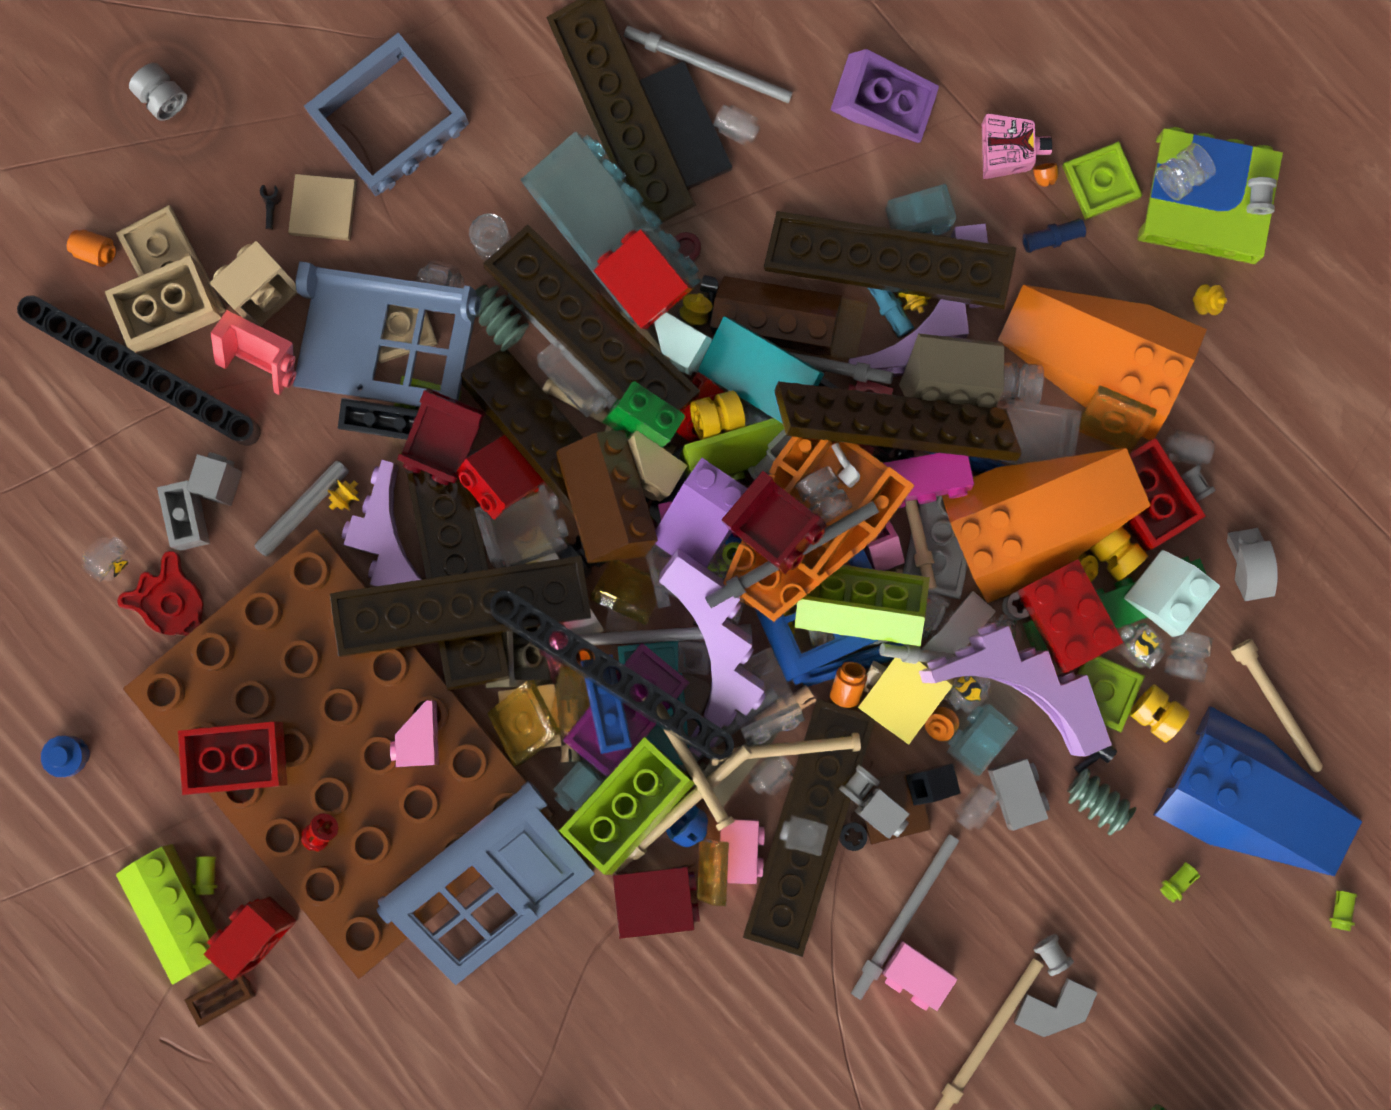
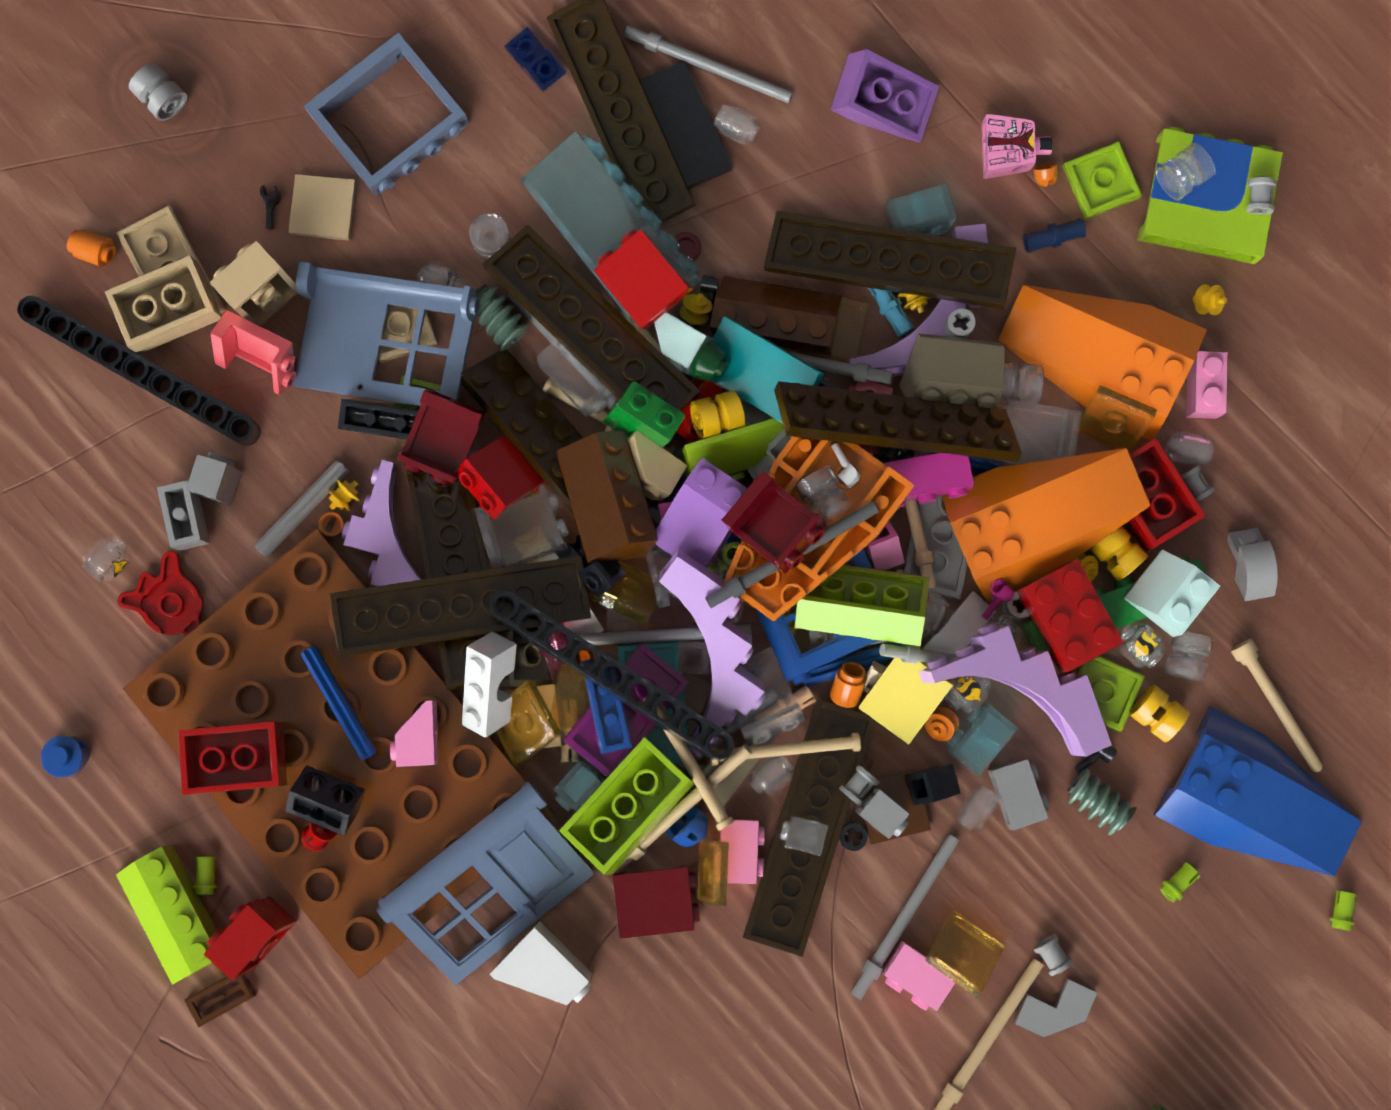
(325, 800): none -> black brick
(337, 526): none -> orange hinge
(338, 702): none -> blue axle
(487, 664): none -> white arch
(535, 59): none -> clear blue slope
(545, 968): none -> white slope
(601, 576): none -> black bracket
(709, 362): none -> dark green cone
(959, 315): none -> light grey bush
(965, 953): none -> clear yellow tile
(1001, 593): none -> dark pink hand
(1207, 386): none -> bright pink brick

